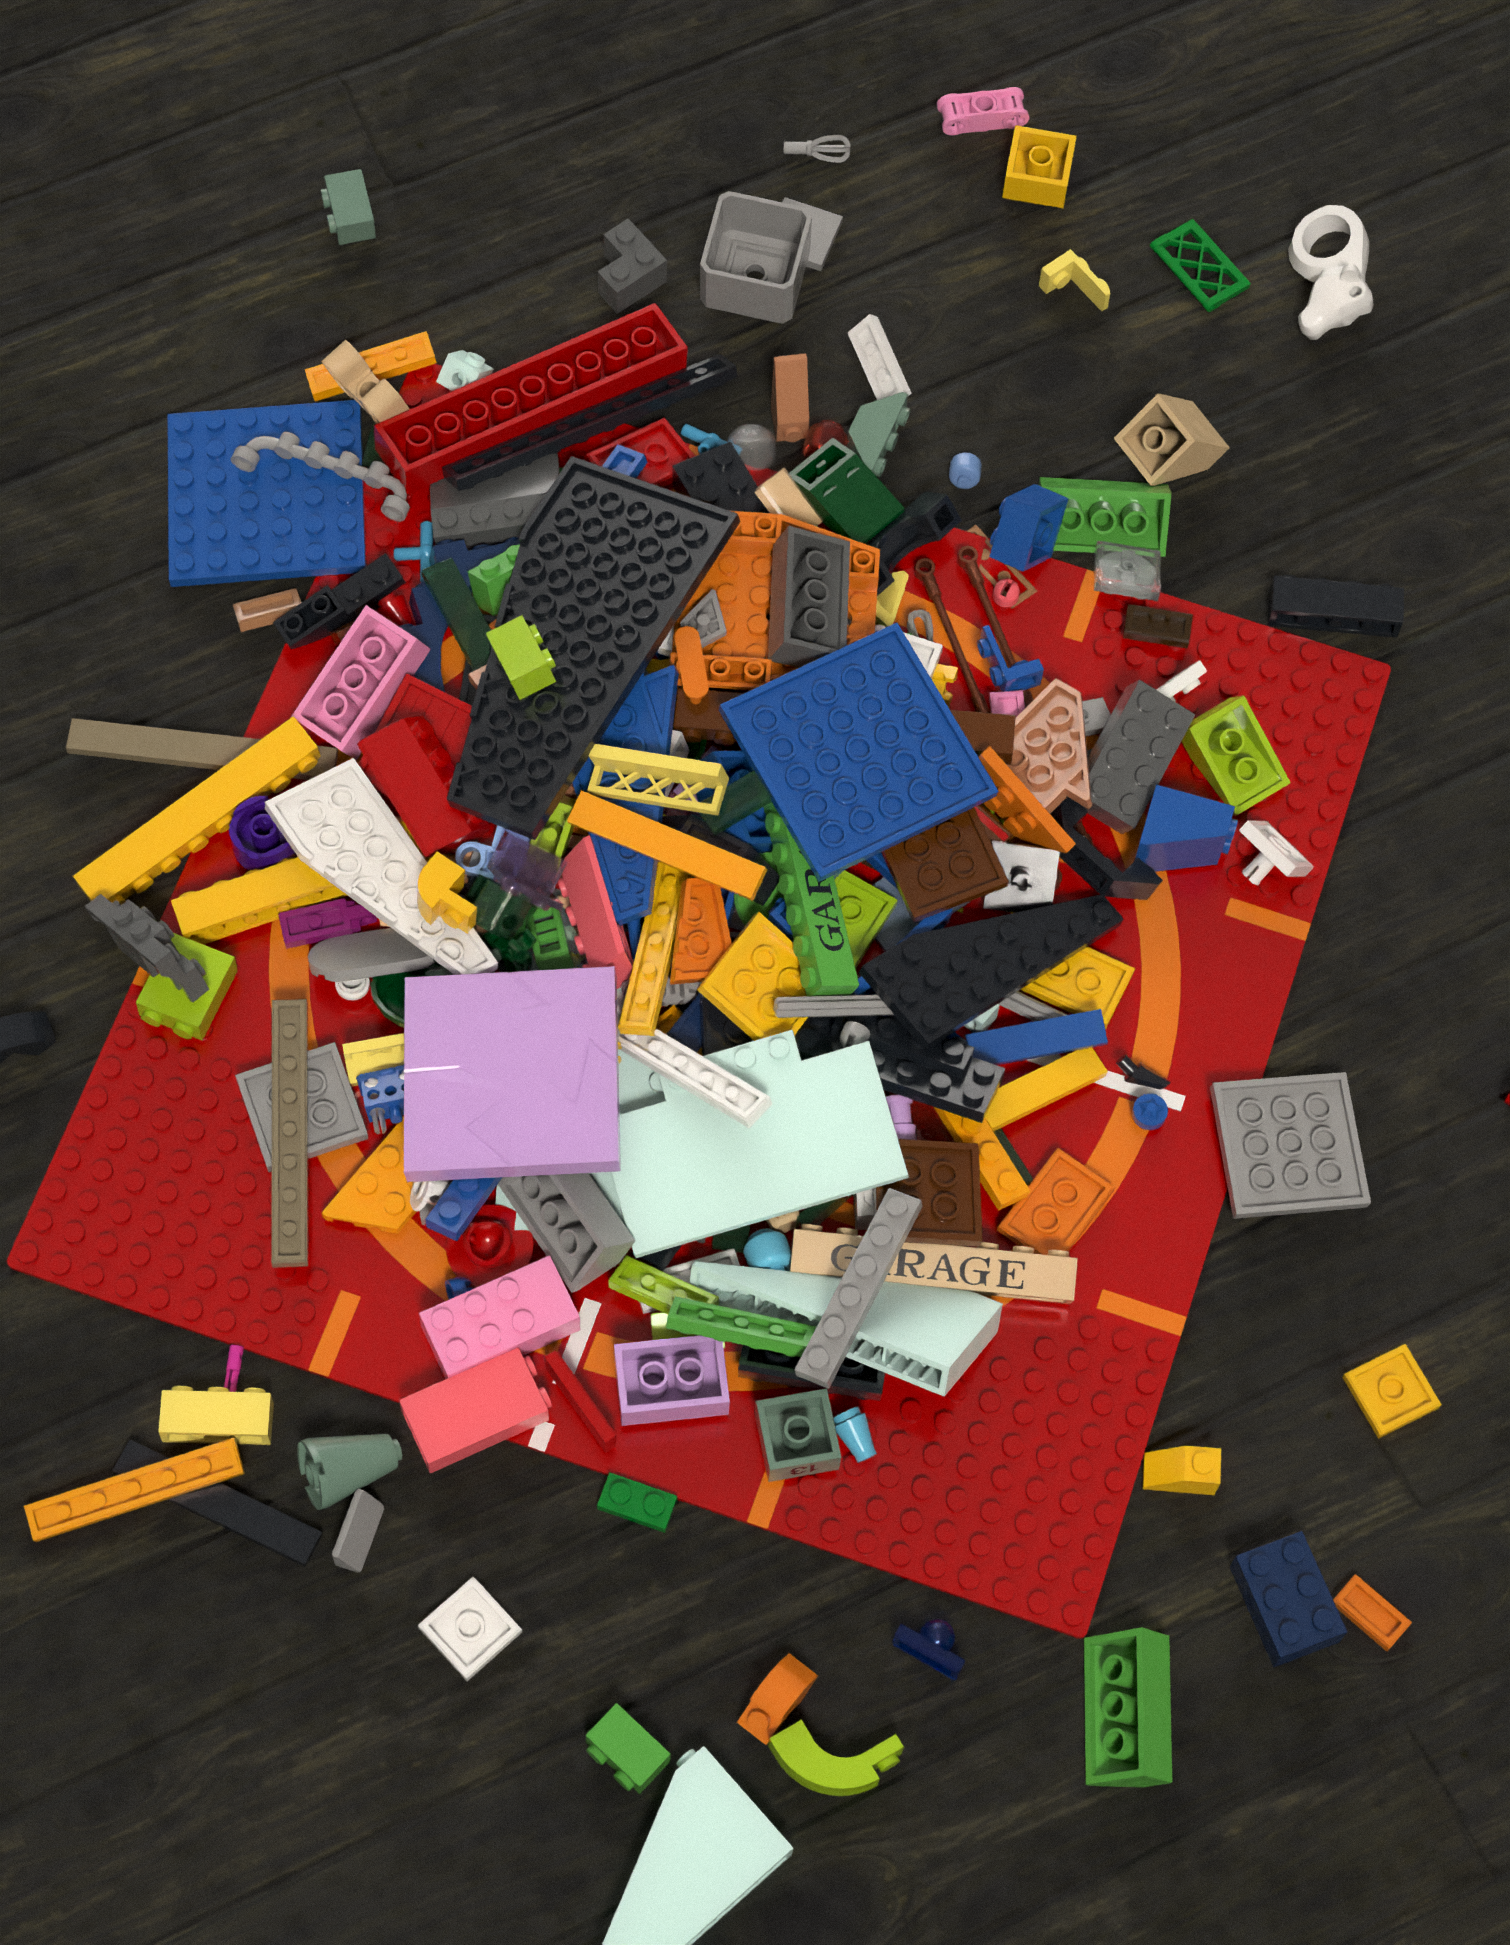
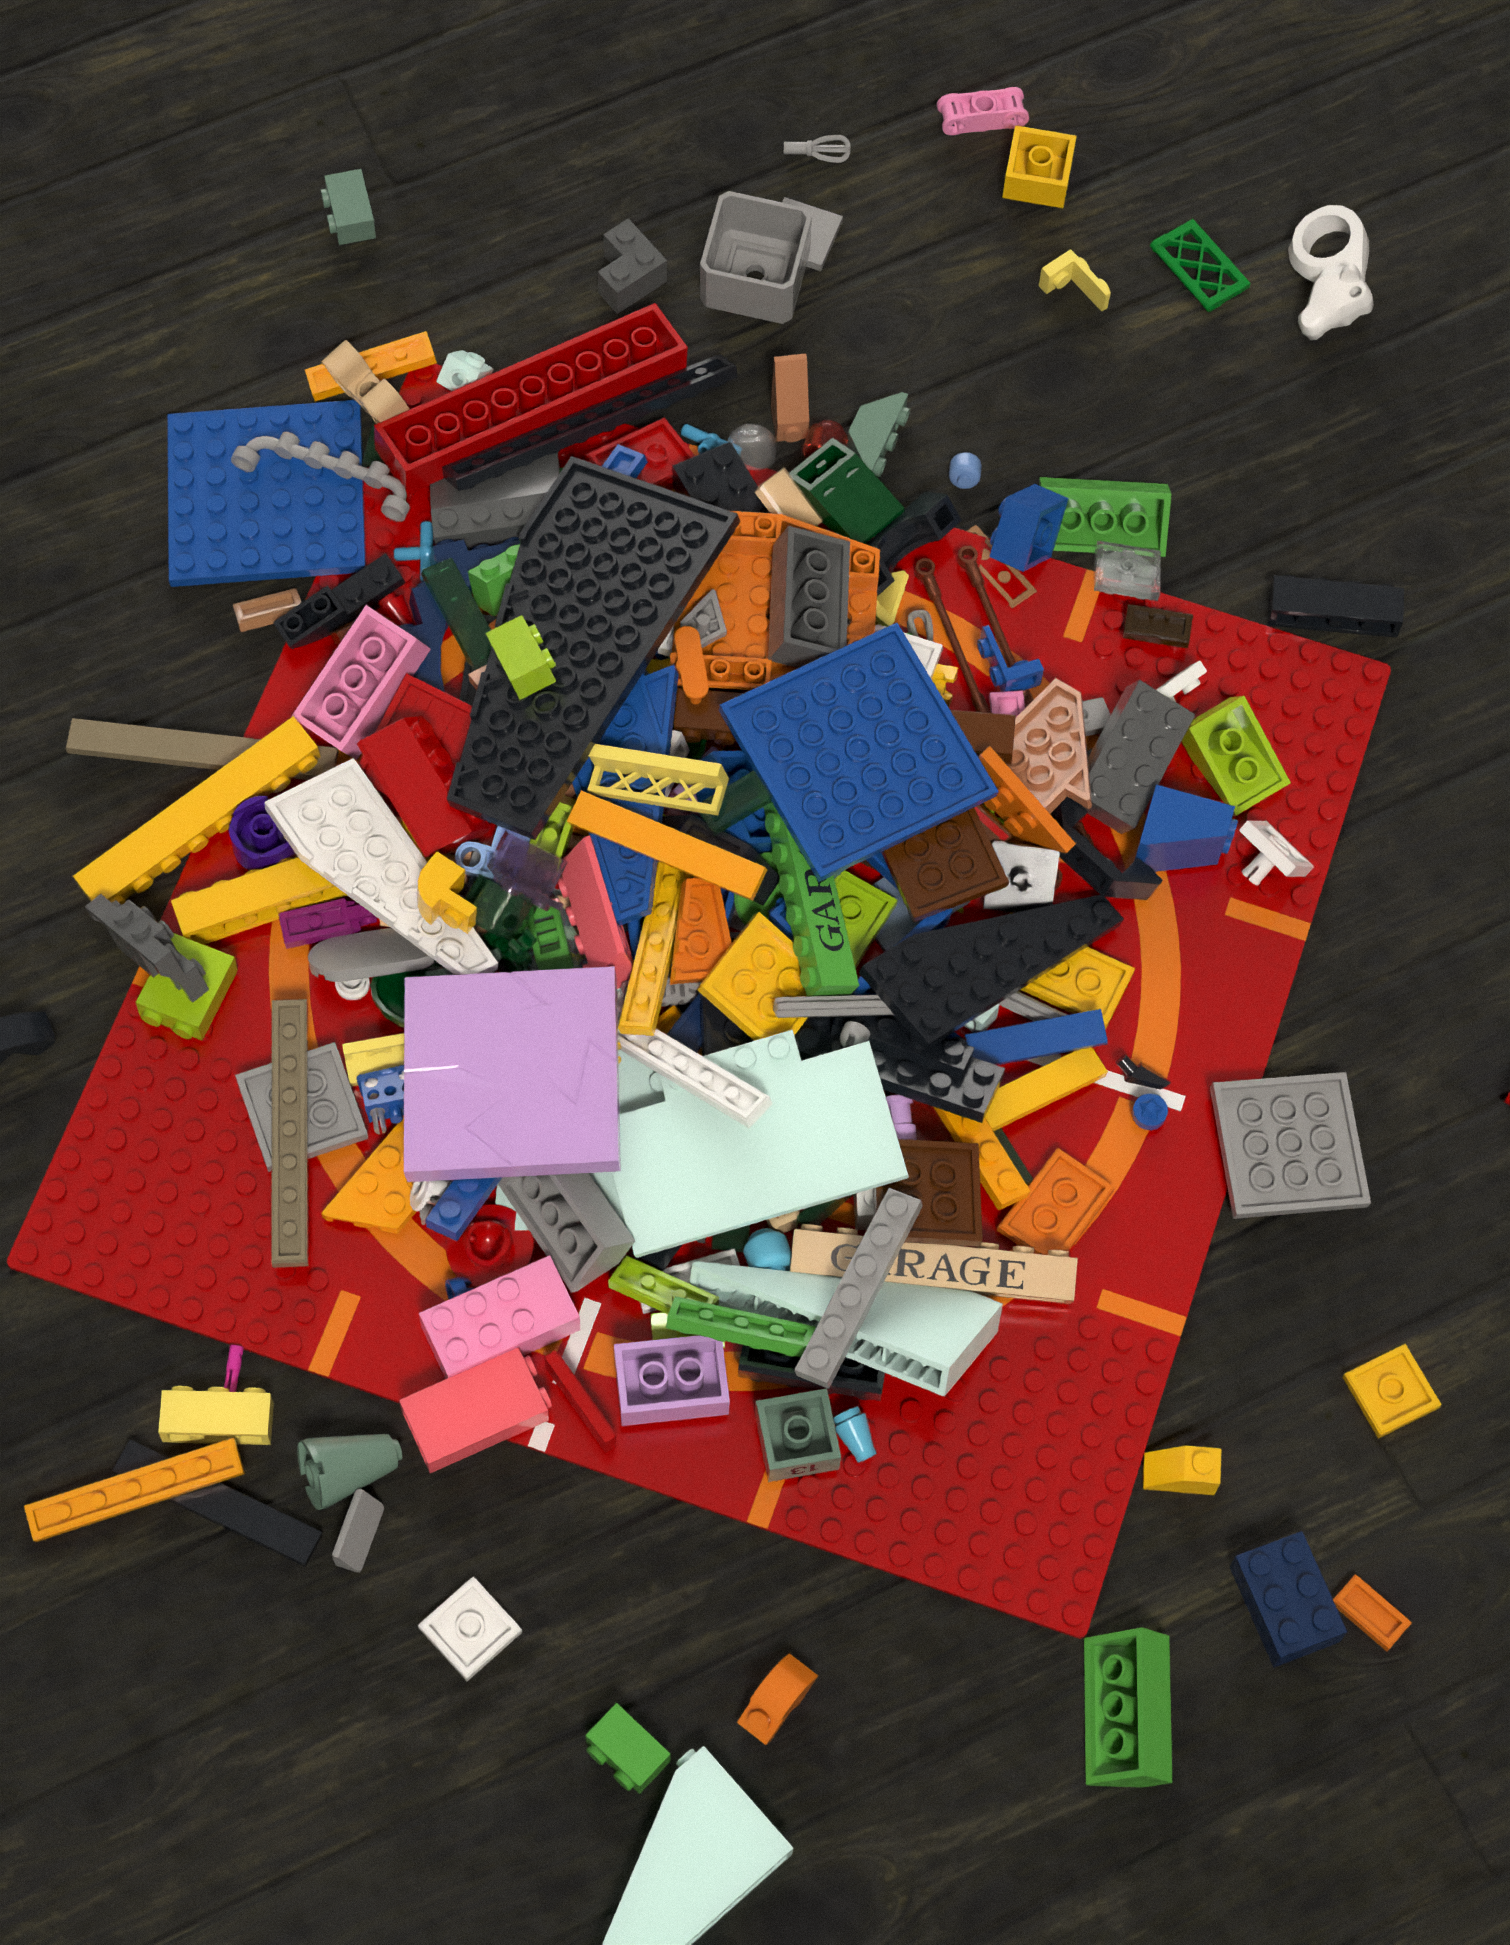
(637, 1502): green plate -> none
(828, 1773): lime arch -> none
(877, 358): white plate -> none
(931, 1646): clear blue tile -> none
(1012, 595): coral hinge -> none
(1170, 440): tan slope -> none

